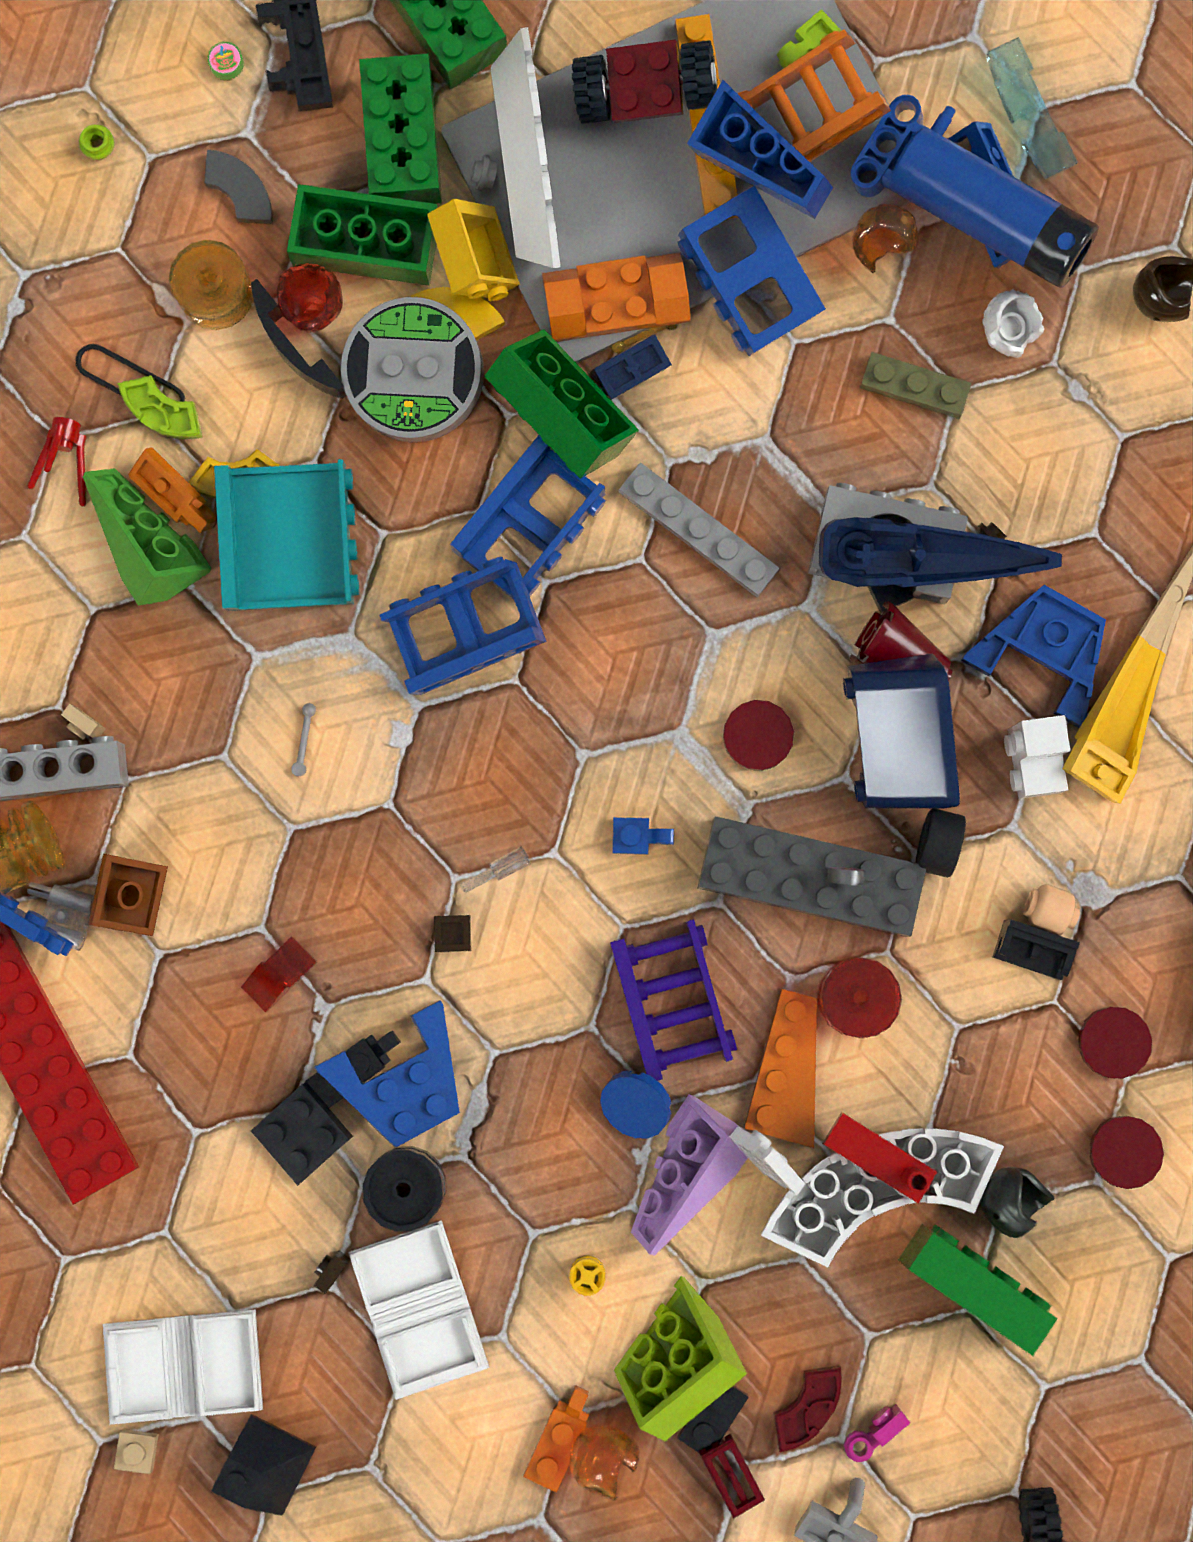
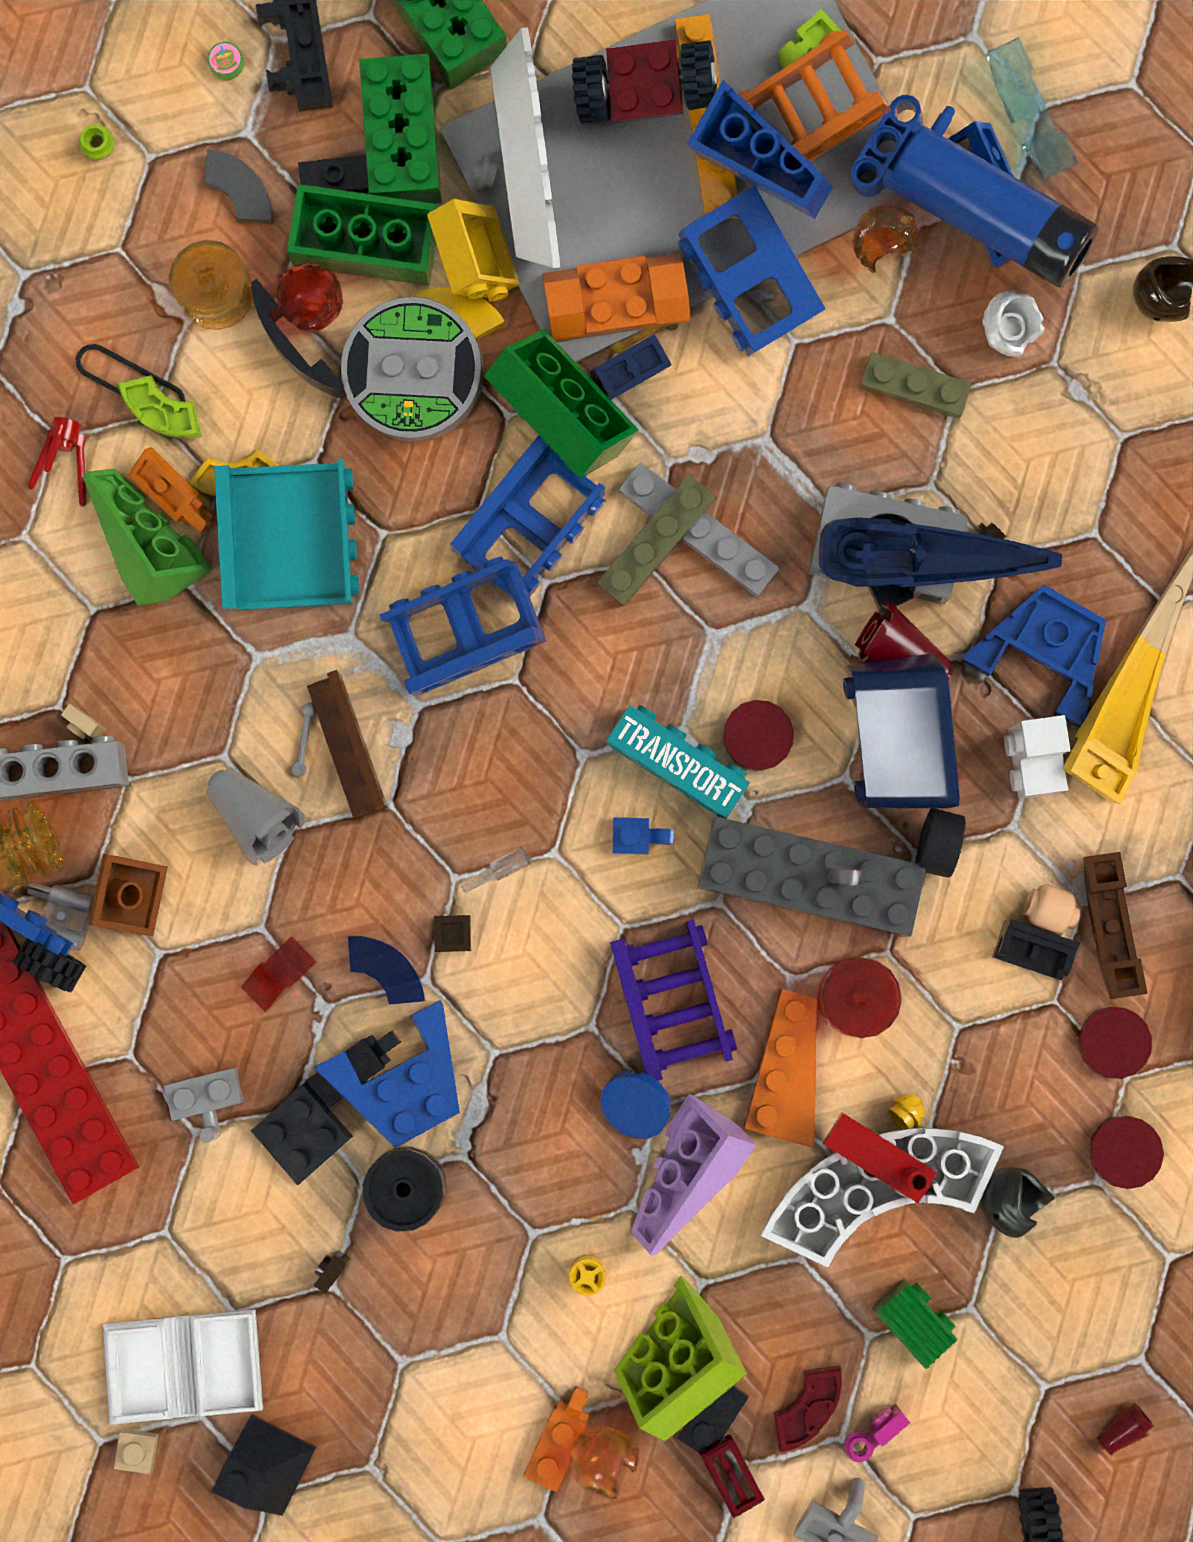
(47, 966): none -> black tyre
(204, 1096): none -> light grey plate
(253, 815): none -> light grey cone
(336, 173): none -> black plate
(347, 745): none -> reddish brown fence
(386, 966): none -> clear blue tile
(418, 1309): white piece -> none
(657, 539): none -> olive plate
(677, 762): none -> teal brick
(767, 1159): white plate -> none
(906, 1111): none -> yellow plate
(915, 1323): none -> green brick
(982, 1292): green brick -> none
(1112, 926): none -> reddish brown slope
(1125, 1429): none -> dark red cone

